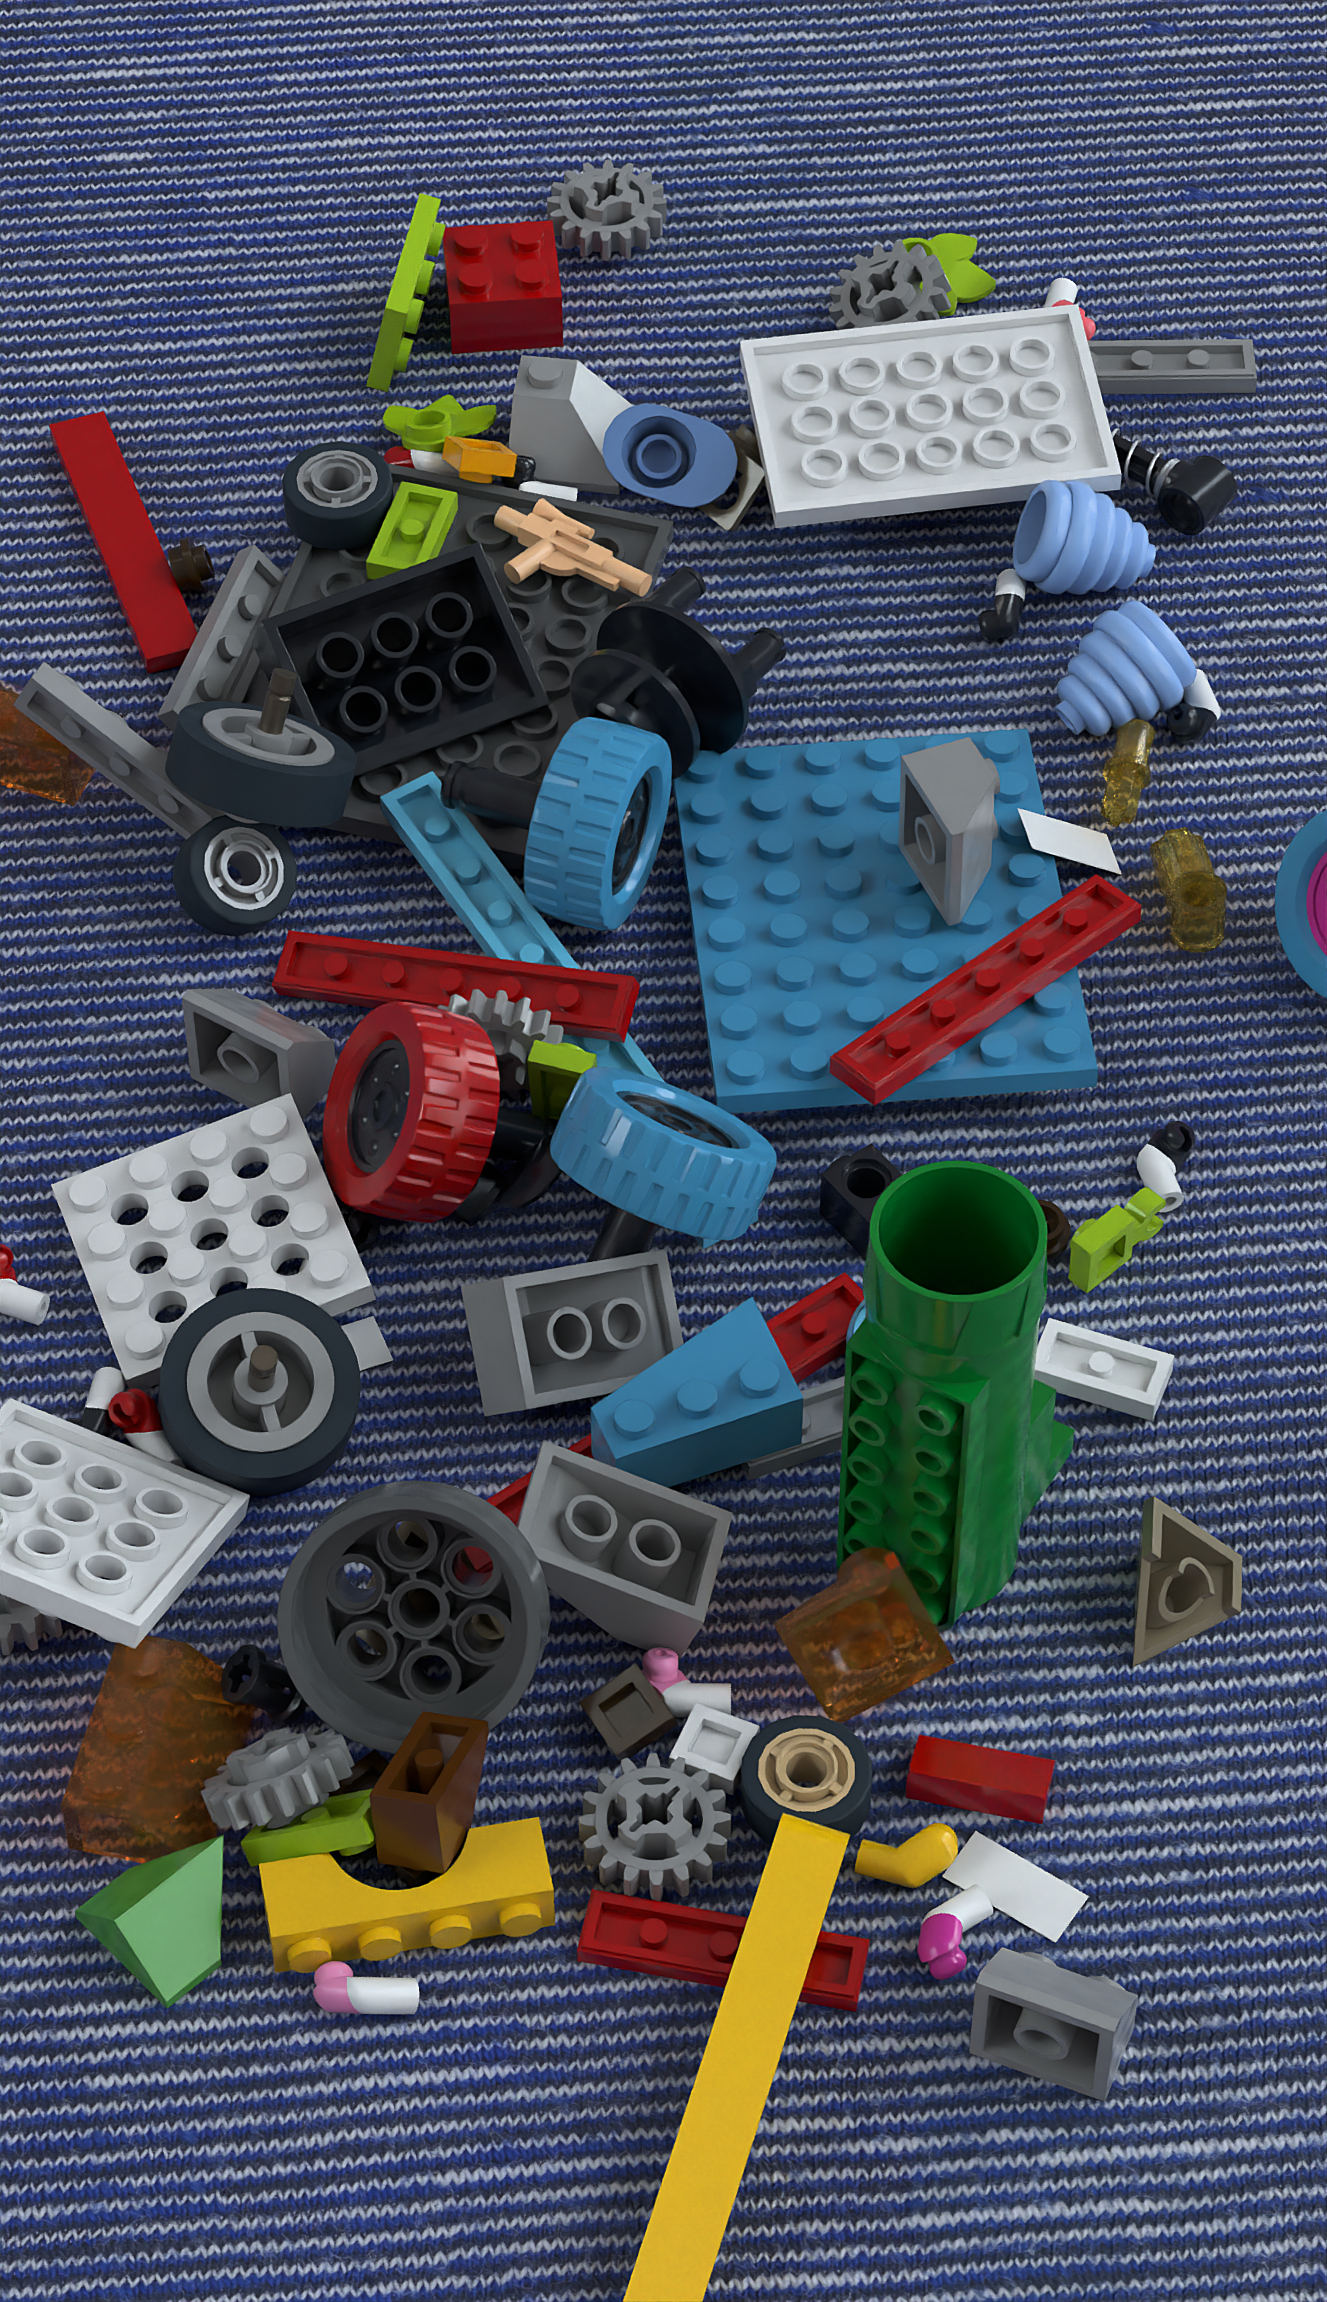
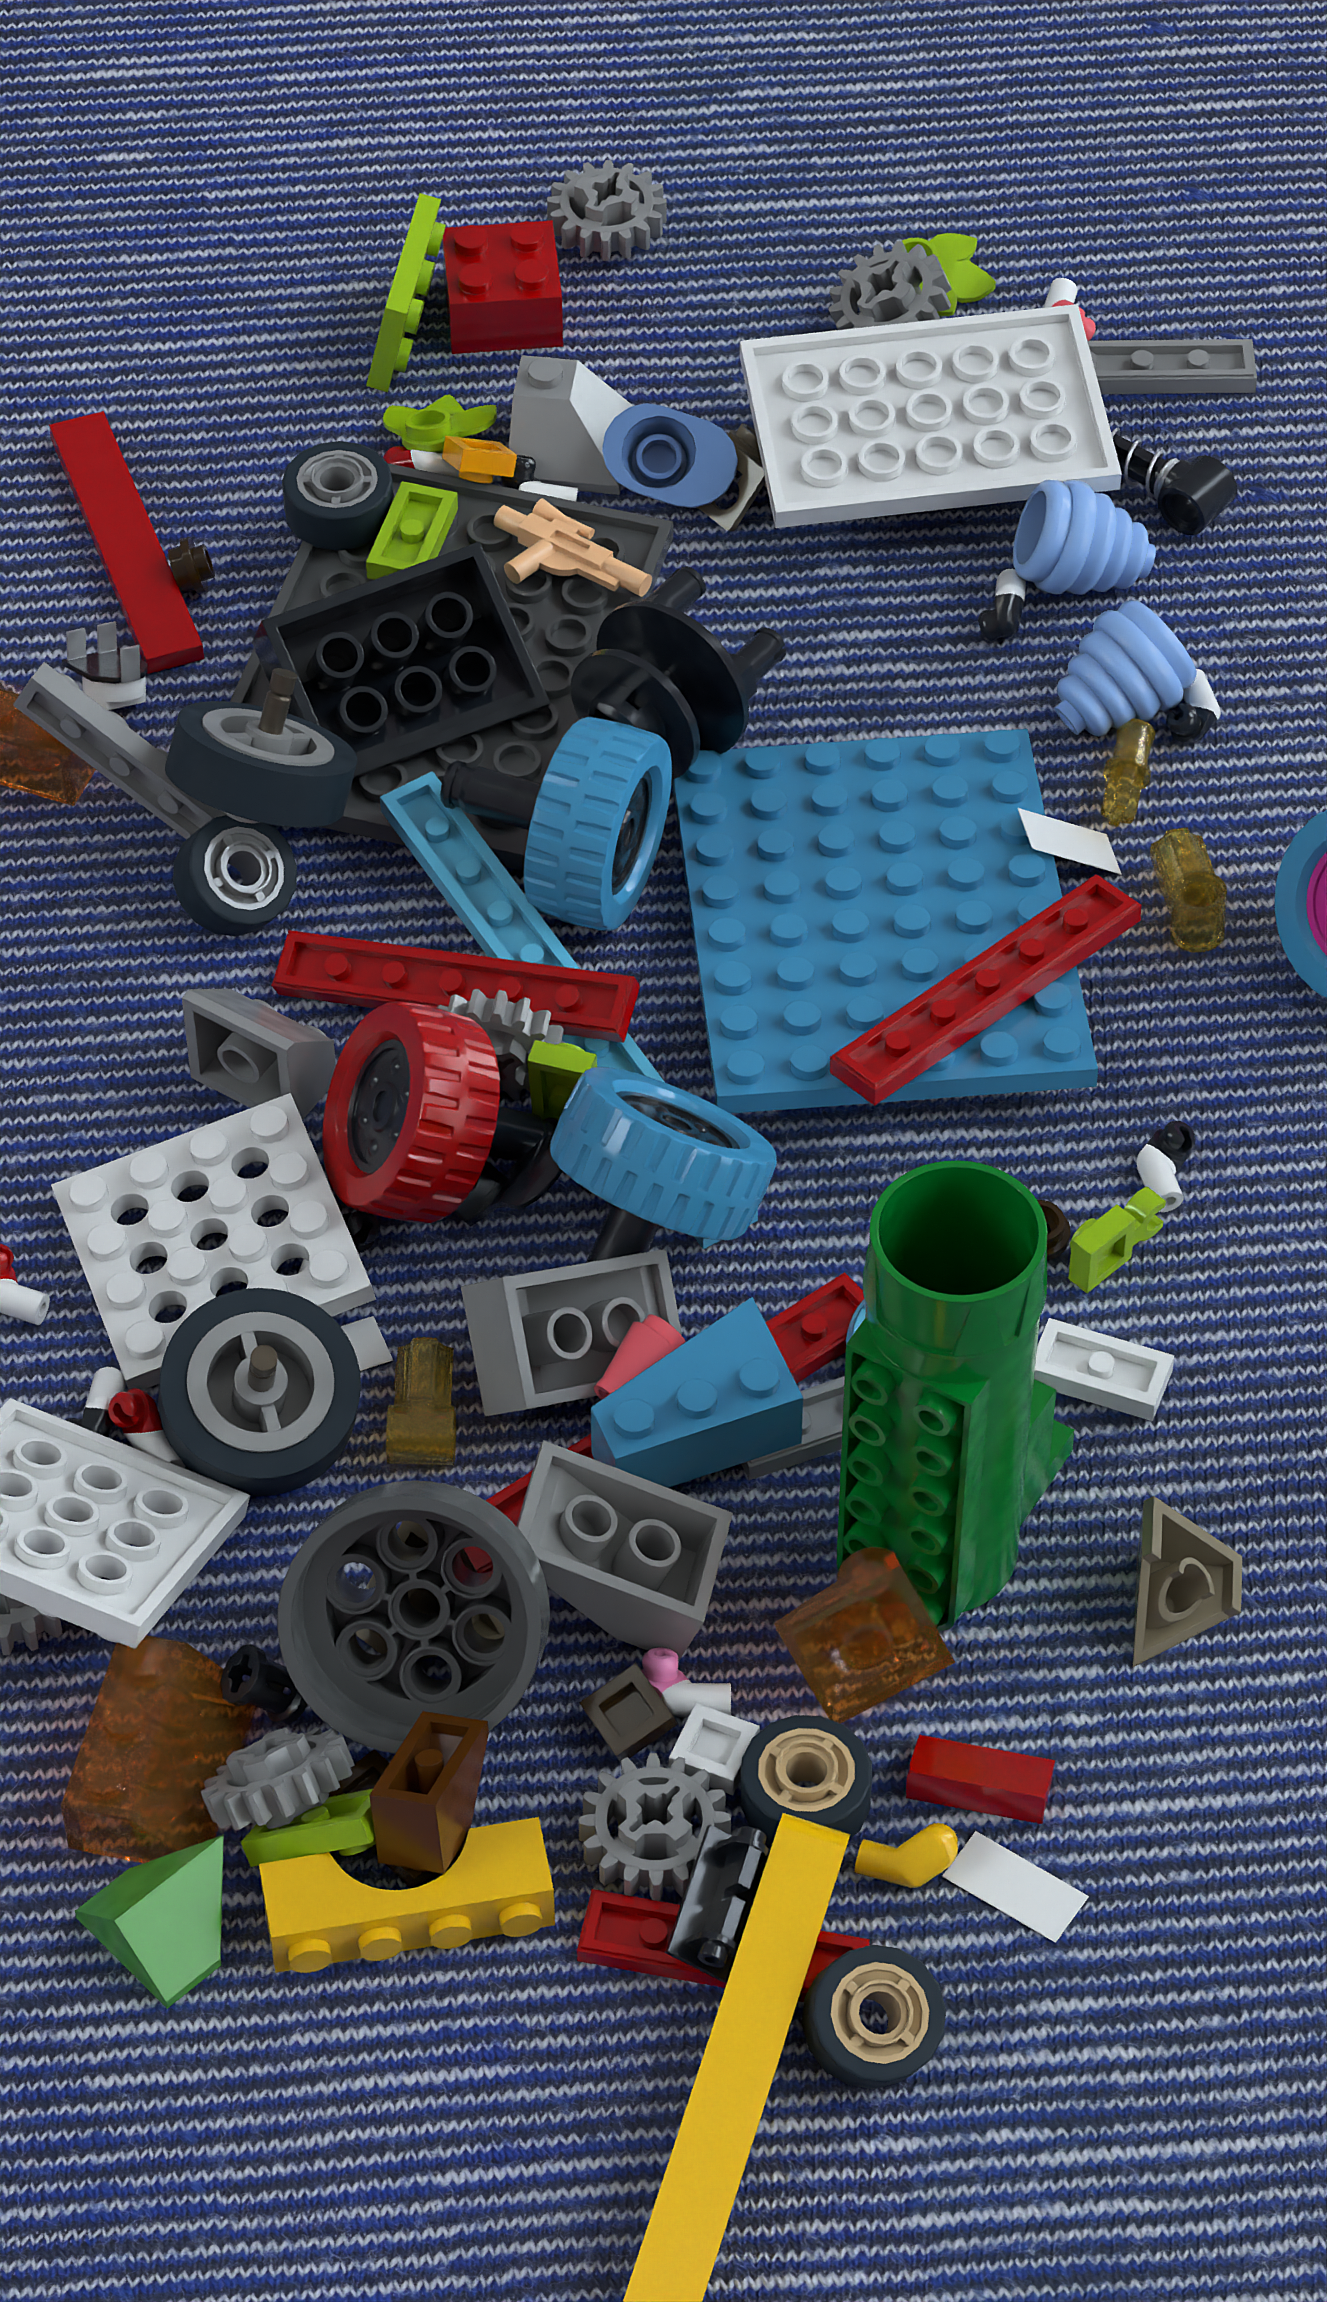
(112, 674): none -> piece
(226, 635): light grey plate -> none
(342, 1993): arm -> none
(422, 1417): none -> clear yellow piece
(639, 1350): none -> coral cone
(718, 1900): none -> black hinge
(851, 1191): black brick -> none
(912, 2007): none -> wheel
(943, 1931): dark pink arm -> none
(948, 822): light grey slope -> none
(1051, 2021): light grey slope -> none

